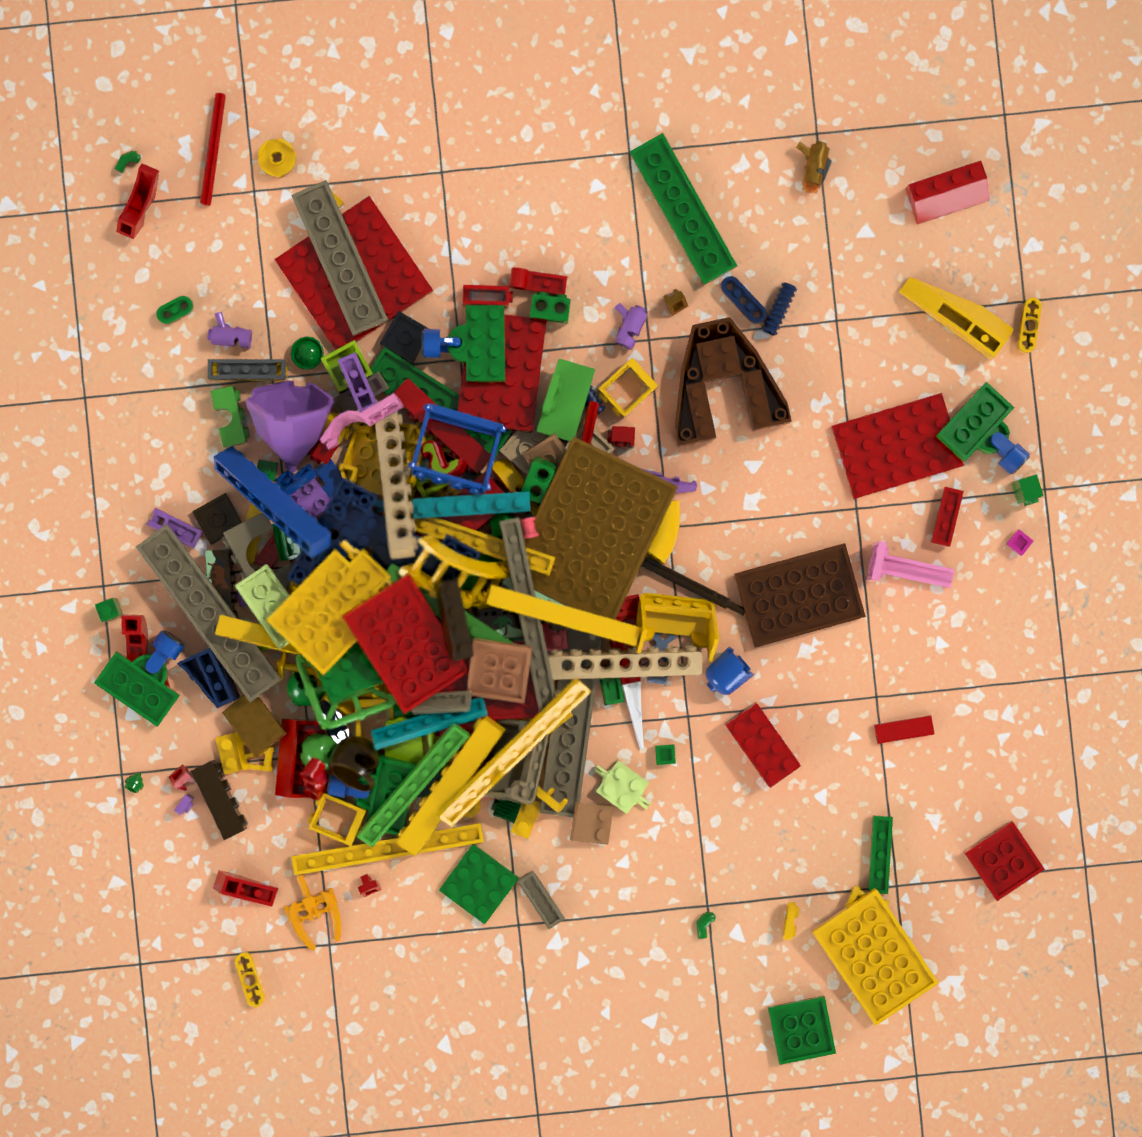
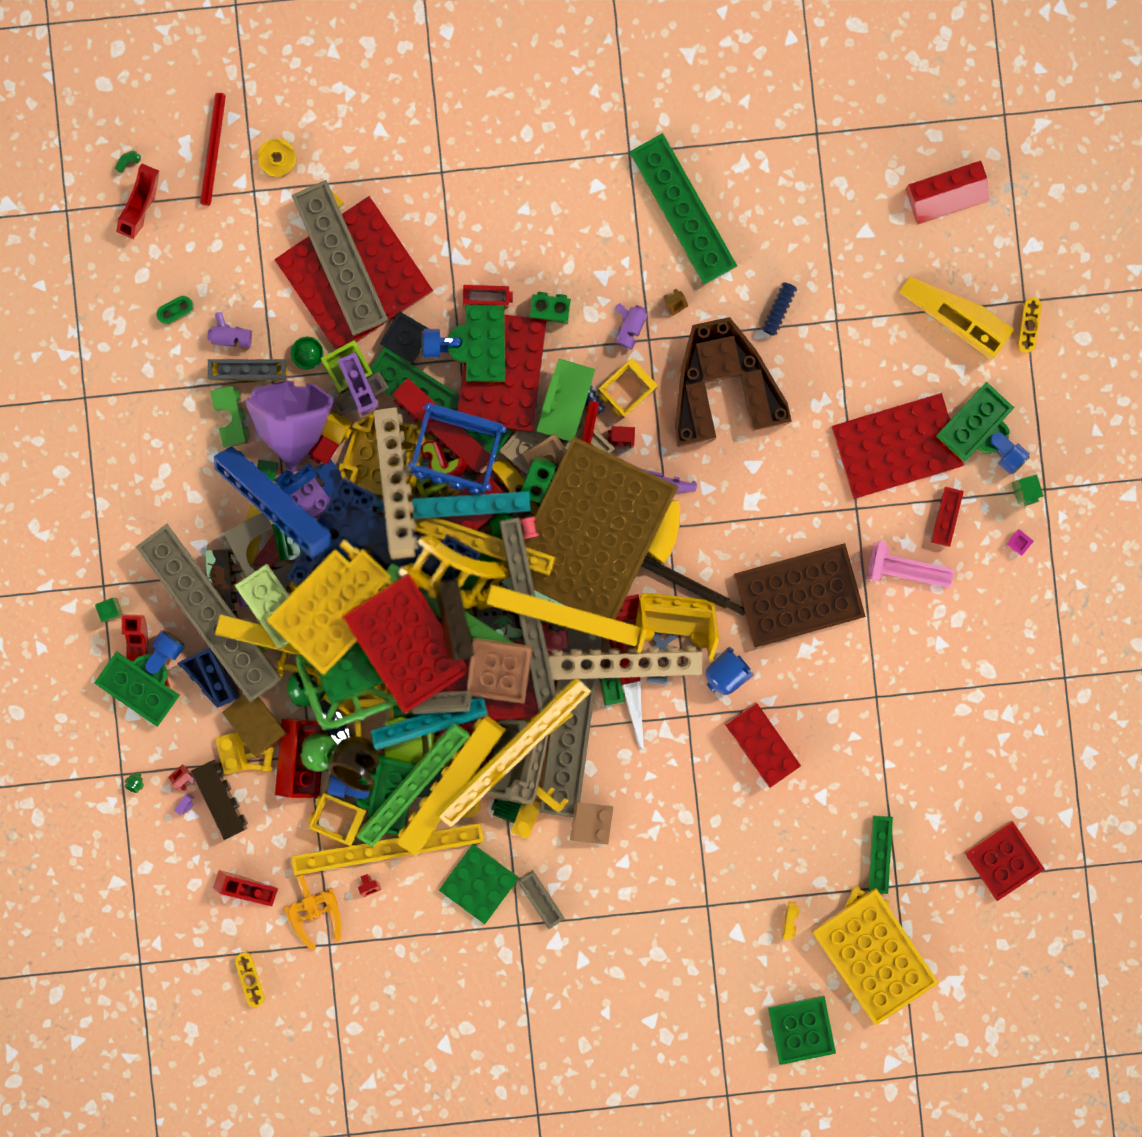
(186, 533): medium lavender plate -> none
(217, 518): dark brown tile -> none
(314, 778): red piece -> none
(369, 416): bright pink piece -> none
(537, 281): red plate -> none
(622, 787): yellowish green plate -> none
(665, 754): green plate -> none
(703, 921): green arm -> none
(741, 291): dark blue plate -> none
(816, 166): pearl gold piece -> none
(904, 729): red tile -> none

